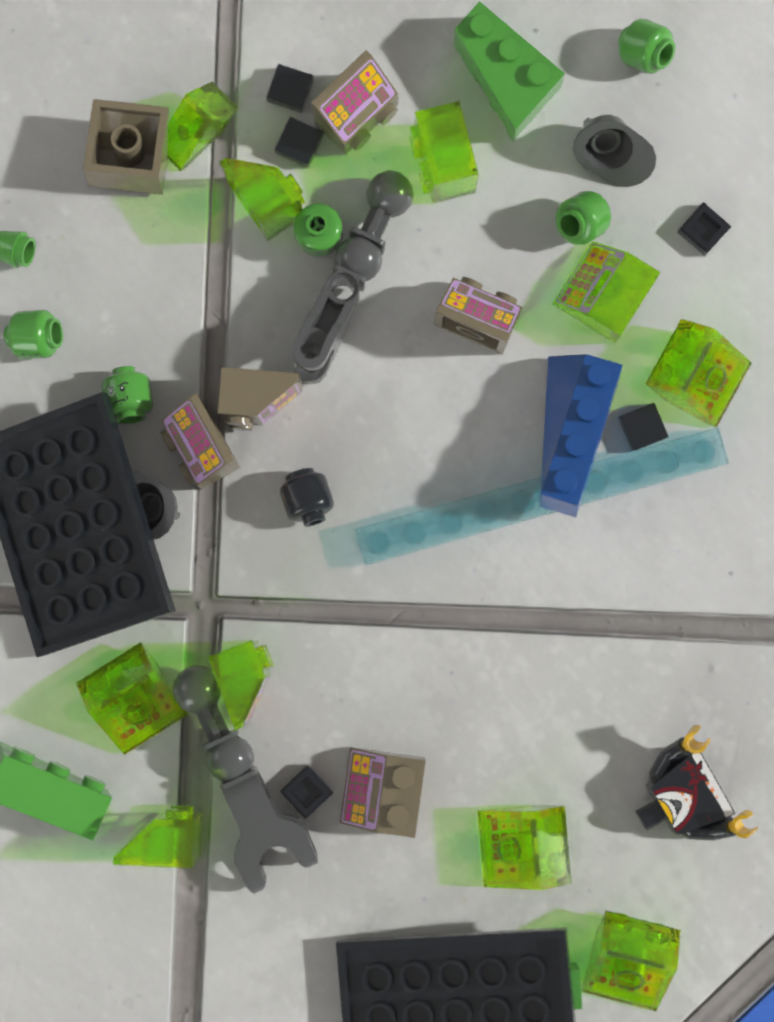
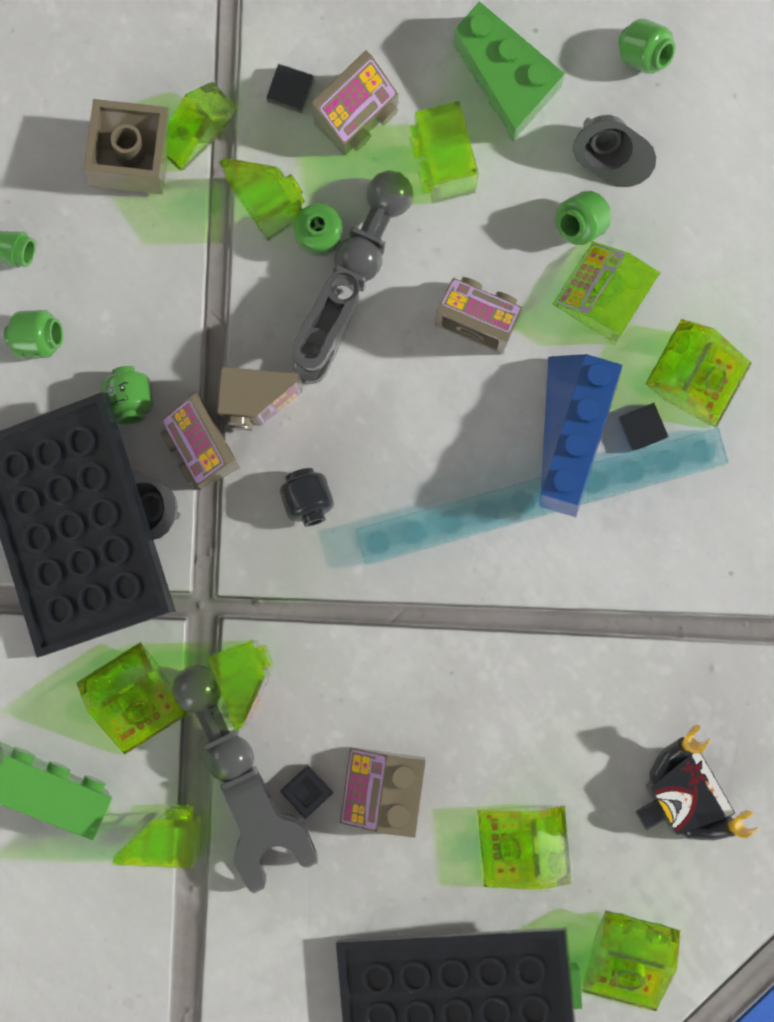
(299, 142): black tile -> none
(704, 229): black tile -> none

